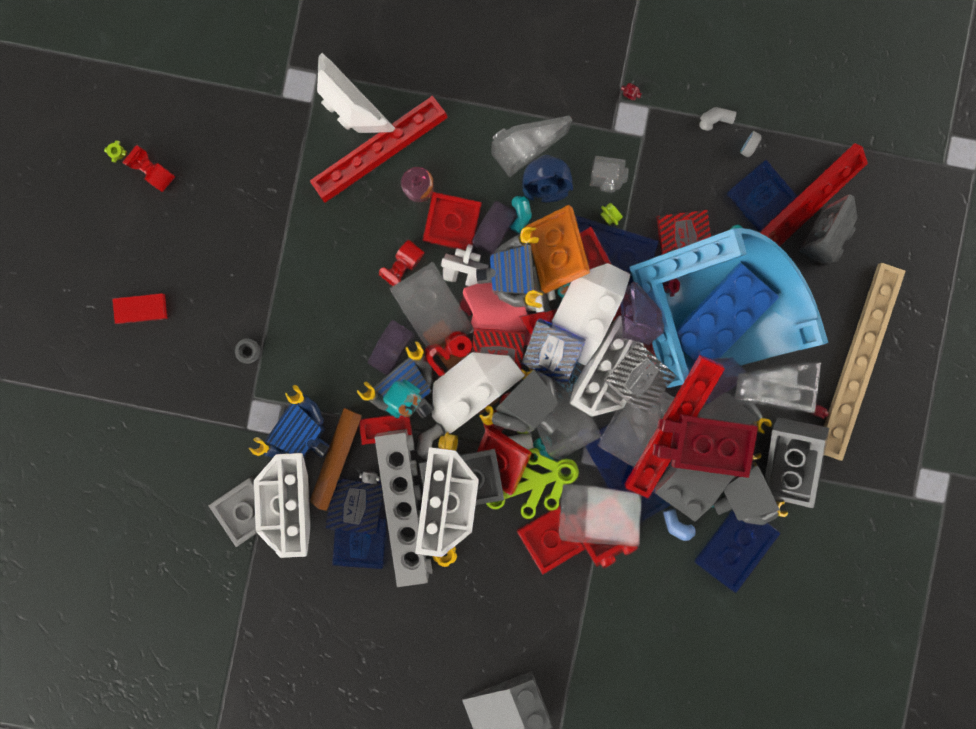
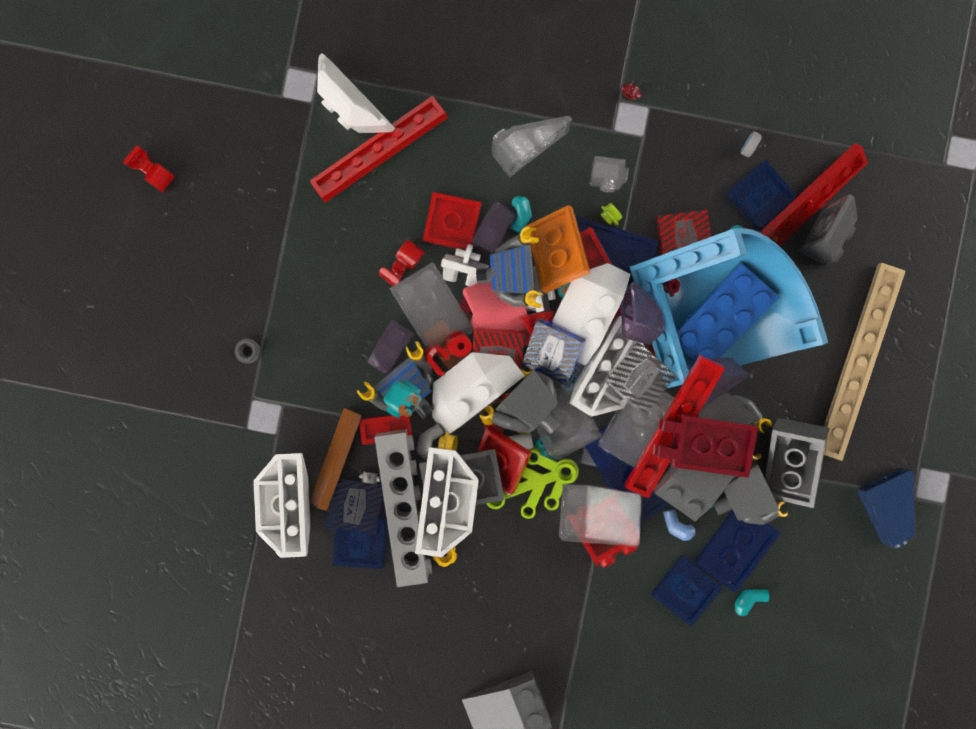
(115, 151): lime piece -> none
(139, 308): red tile -> none
(237, 512): light grey tile -> none
(296, 430): torso -> none
(420, 192): clear pink head -> none
(544, 542): red tile -> none
(547, 179): dark blue cylinder -> none
(686, 590): none -> clear blue tile
(714, 115): light grey arm -> none
(748, 598): none -> teal arm
(781, 387): clear wedge -> none
(820, 412): dark red piece -> none
(891, 506): none -> dark blue slope

